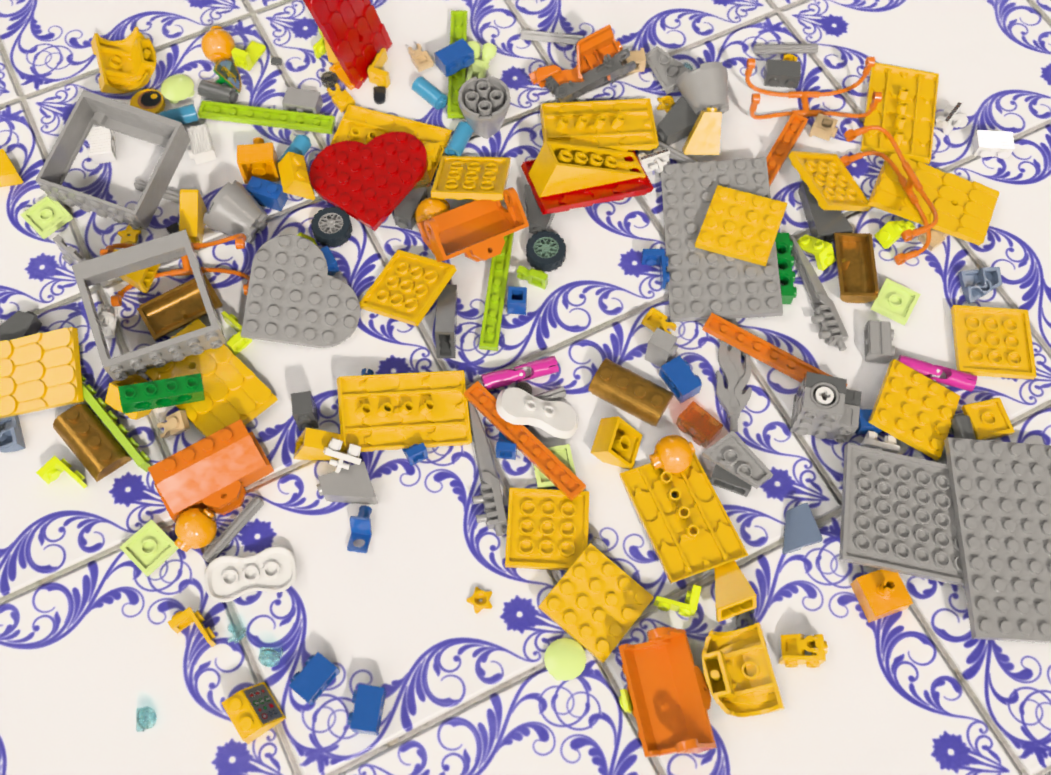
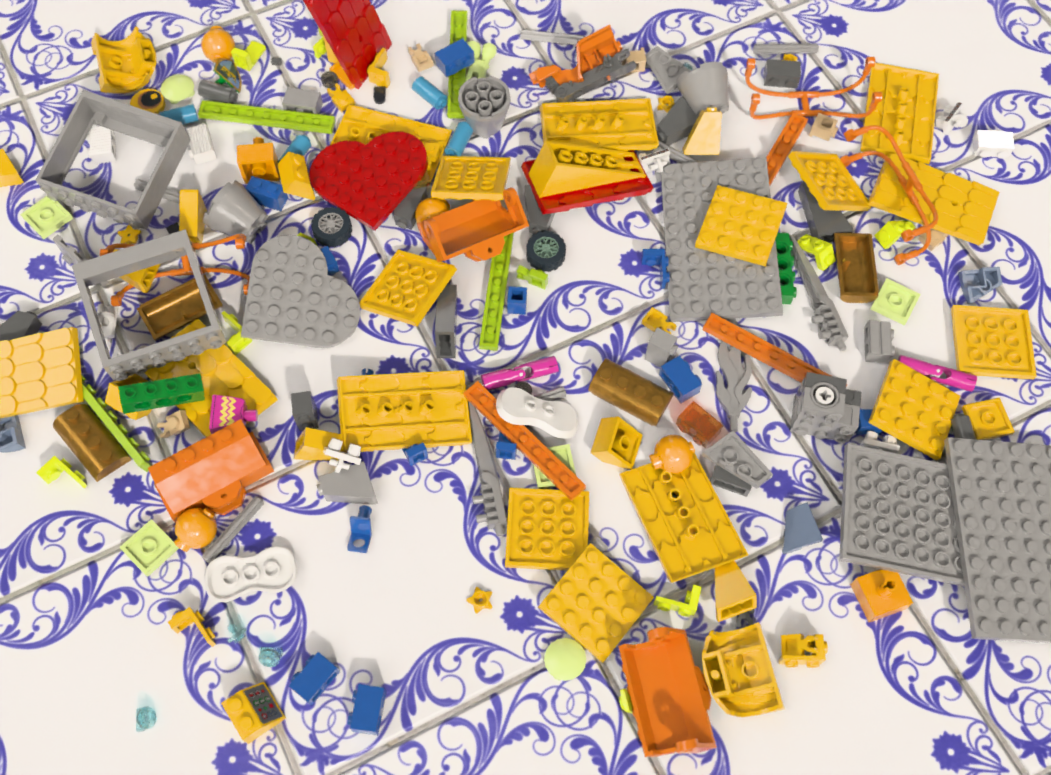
(228, 410): none -> dark pink torso

